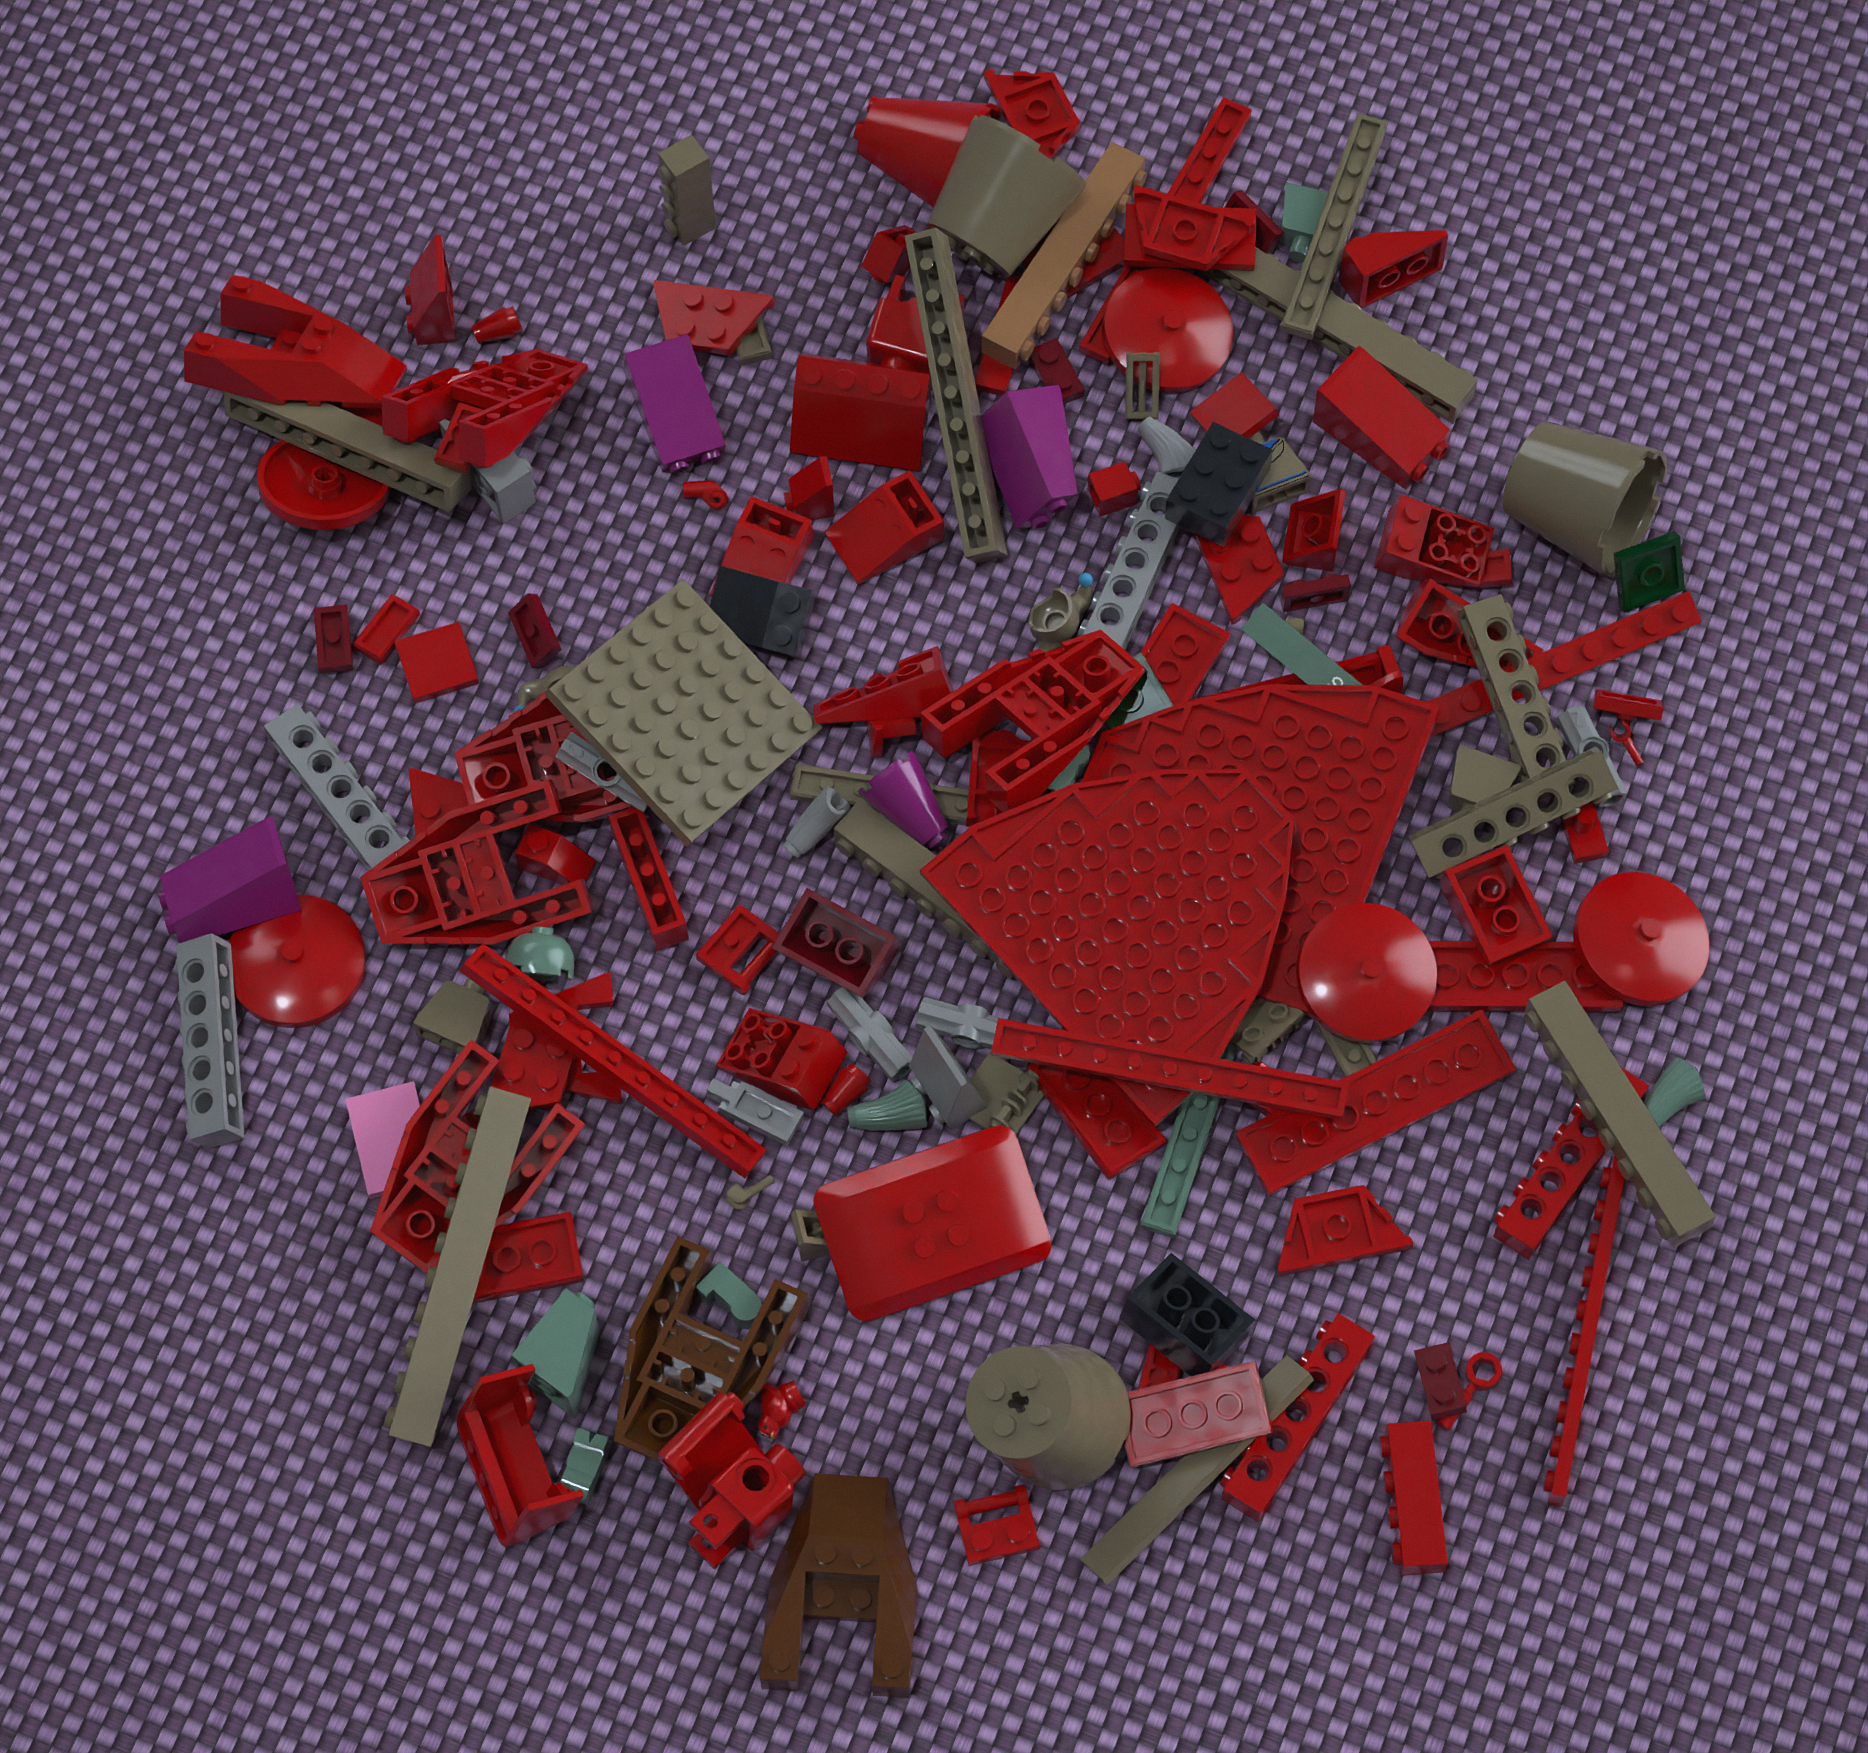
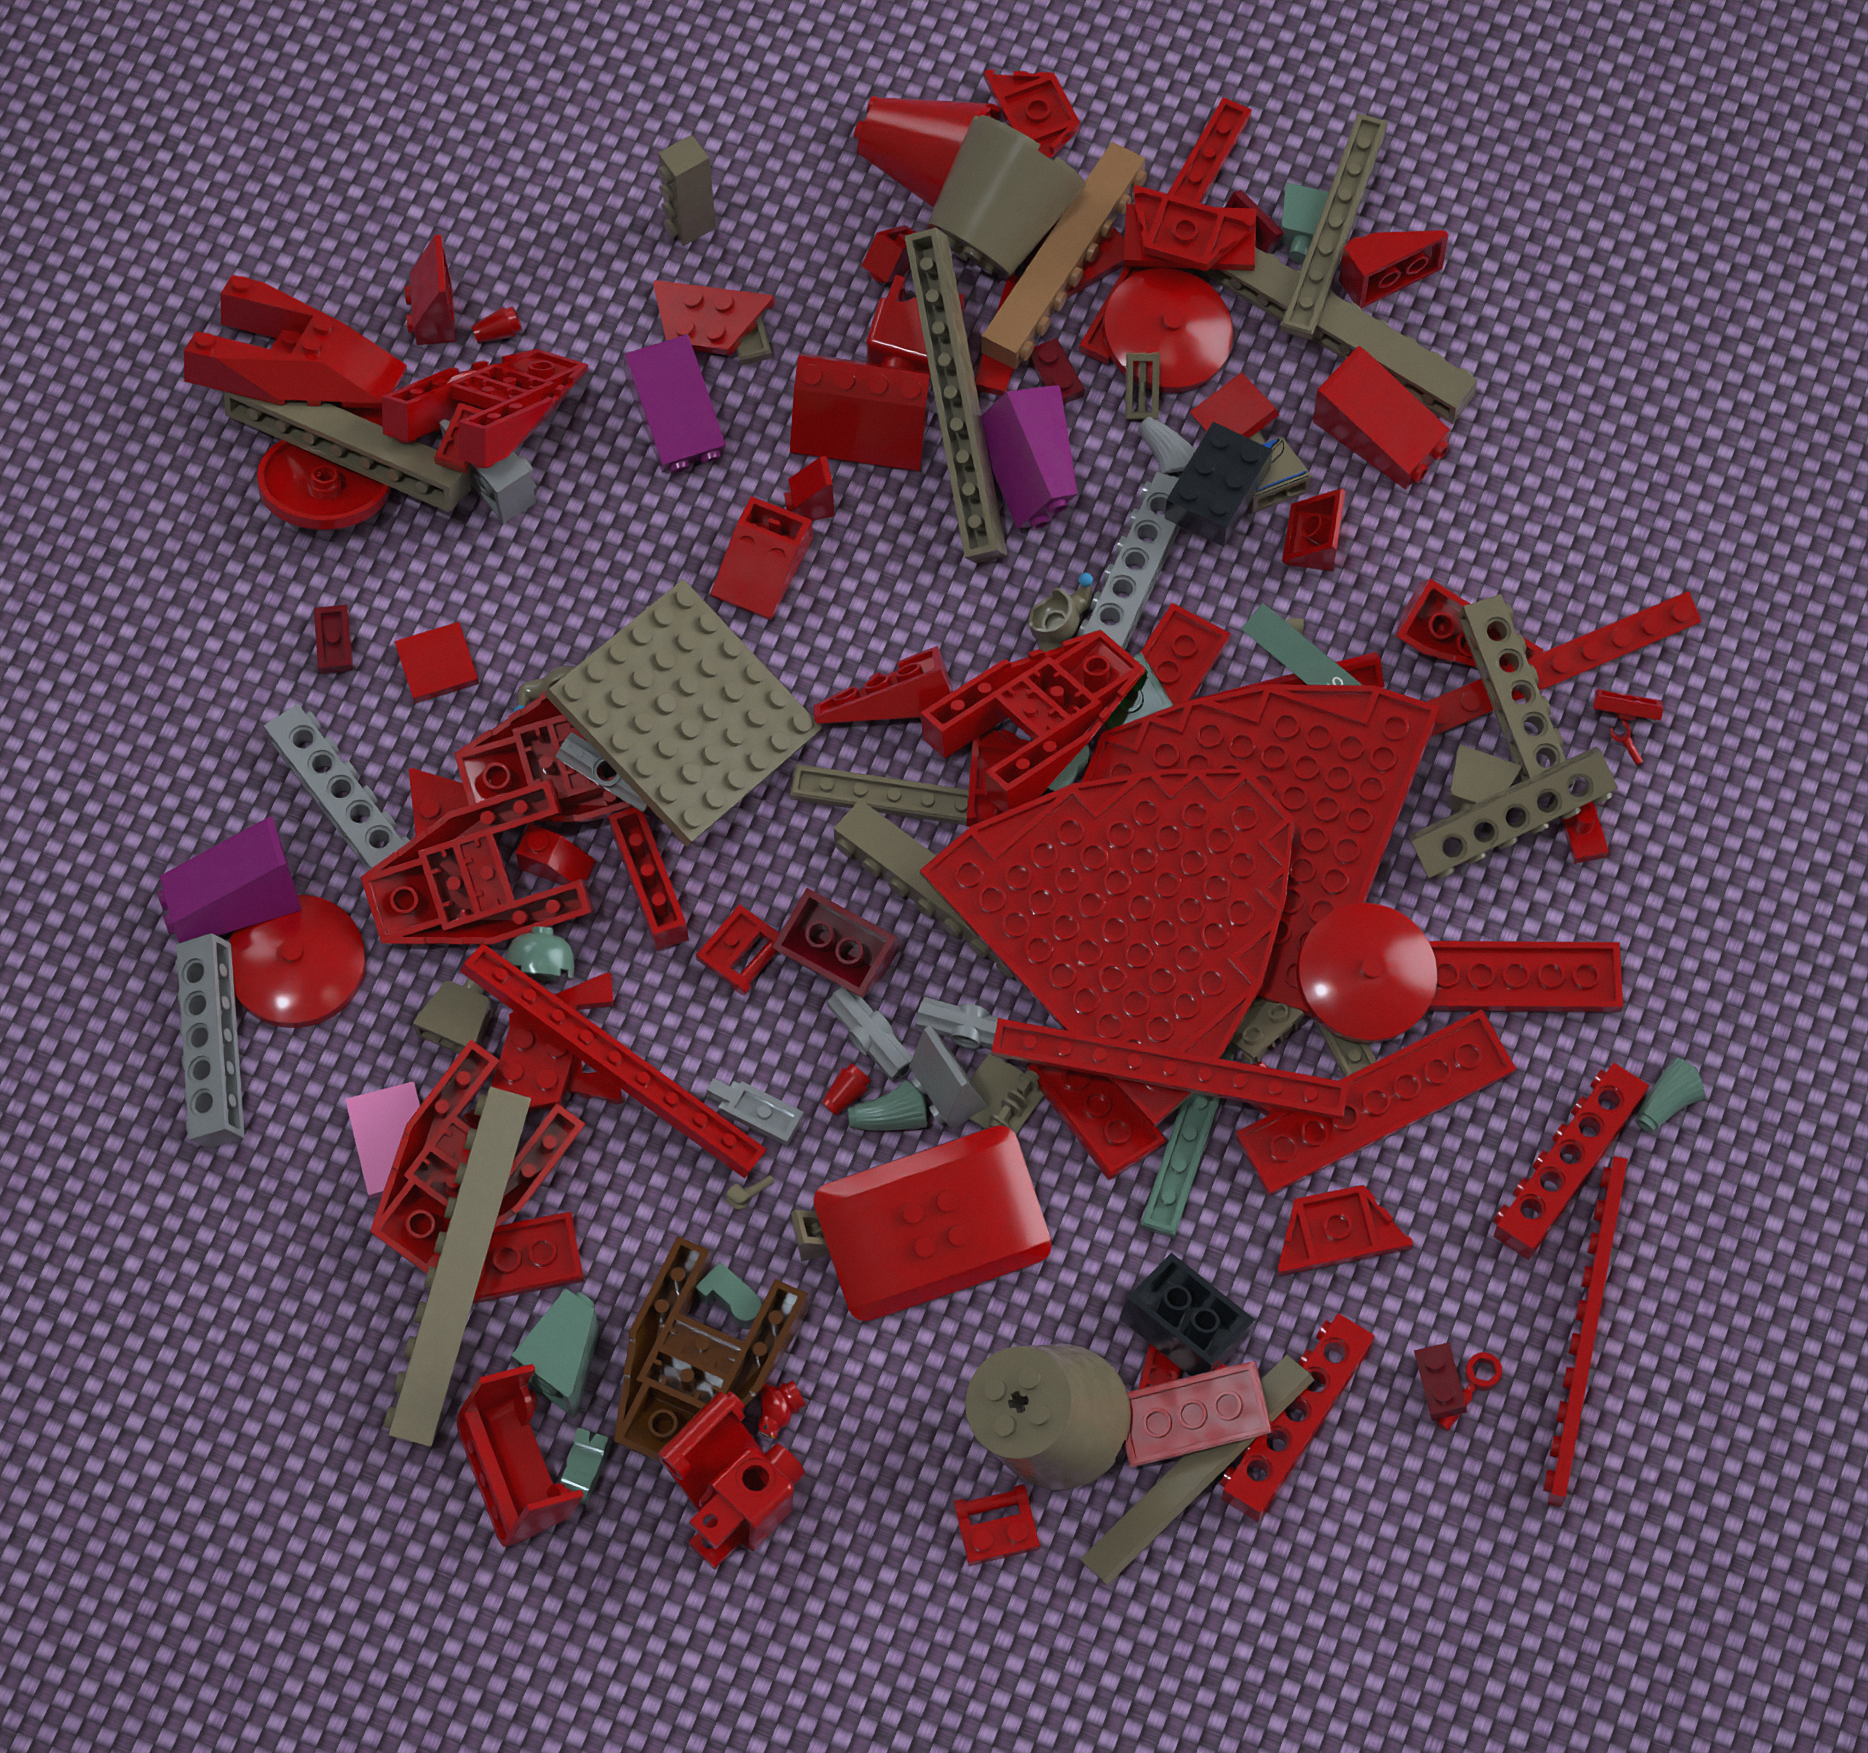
(386, 626): red tile -> none
(534, 630): dark red plate -> none
(708, 491): red arm -> none
(763, 610): black slope -> none
(783, 1057): red slope -> none
(816, 821): light grey piece -> none
(843, 1565): reddish brown wedge -> none
(886, 528): red slope -> none
(886, 729): red tile -> none
(907, 801): magenta cone -> none
(1113, 488): red brick -> none
(1243, 567): red wing -> none
(1319, 592): dark red plate -> none
(1392, 676): red tile -> none
(1415, 1498): red brick -> none
(1432, 544): red slope -> none
(1495, 905): red slope -> none
(1497, 569): red plate -> none
(1583, 736): light grey piece -> none
(1584, 491): dark tan cone -> none
(1619, 1115): dark tan brick -> none
(1641, 938): red dish -> none
(1649, 571): dark green tile -> none

